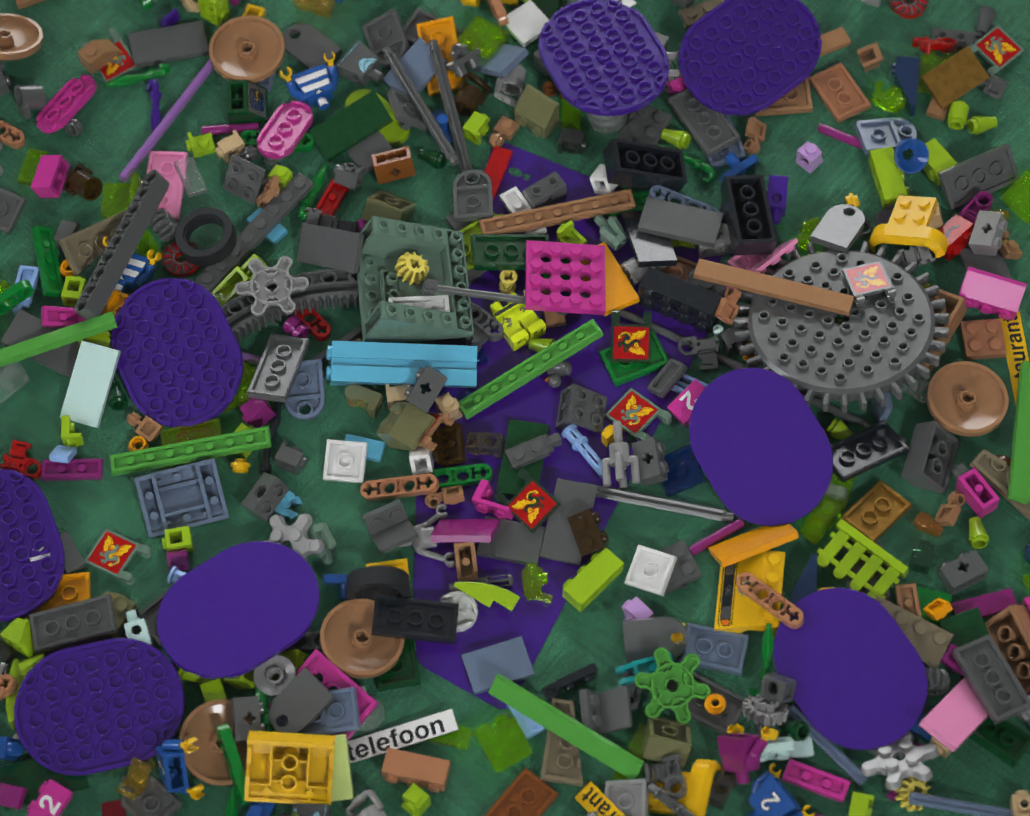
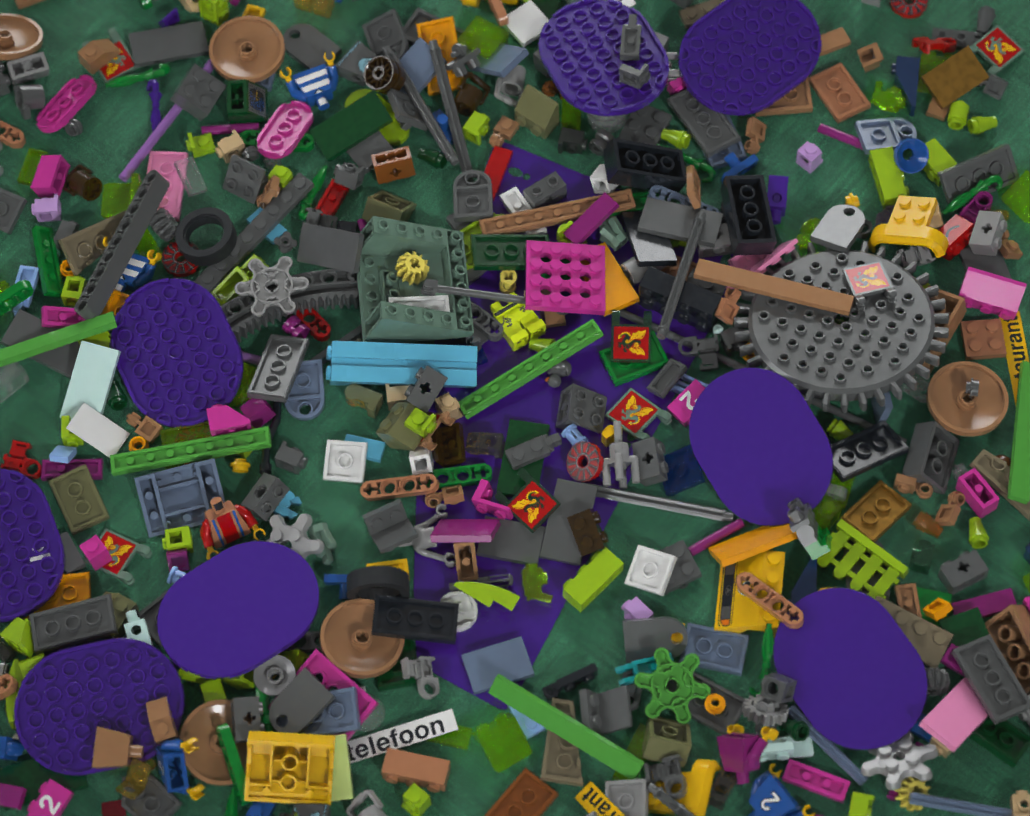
(28, 68): none -> light grey brick
(47, 209): none -> lavender brick
(79, 499): none -> olive tile
(95, 552): none -> dark pink brick
(97, 430): none -> white sticker
(114, 749): none -> medium nougat torso
(161, 720): none -> medium nougat slope
(198, 92): none -> dark grey brick
(226, 420): none -> dark pink slope
(226, 524): none -> torso
(284, 248): none -> dark grey plate
(383, 74): none -> dark brown wheel
(421, 422): none -> lime bracket
(421, 669): none -> light grey piece
(575, 459): none -> tile
(591, 219): none -> magenta tile
(600, 142): none -> flat silver wheel
(631, 39): none -> dark grey hinge
(634, 77): none -> dark grey bracket
(680, 278): none -> dark grey piece
(693, 186): none -> medium nougat tile
(803, 522): none -> dark grey hips
(907, 484): none -> medium nougat plate
(964, 198): none -> green piece
(972, 388): none -> dark grey plate

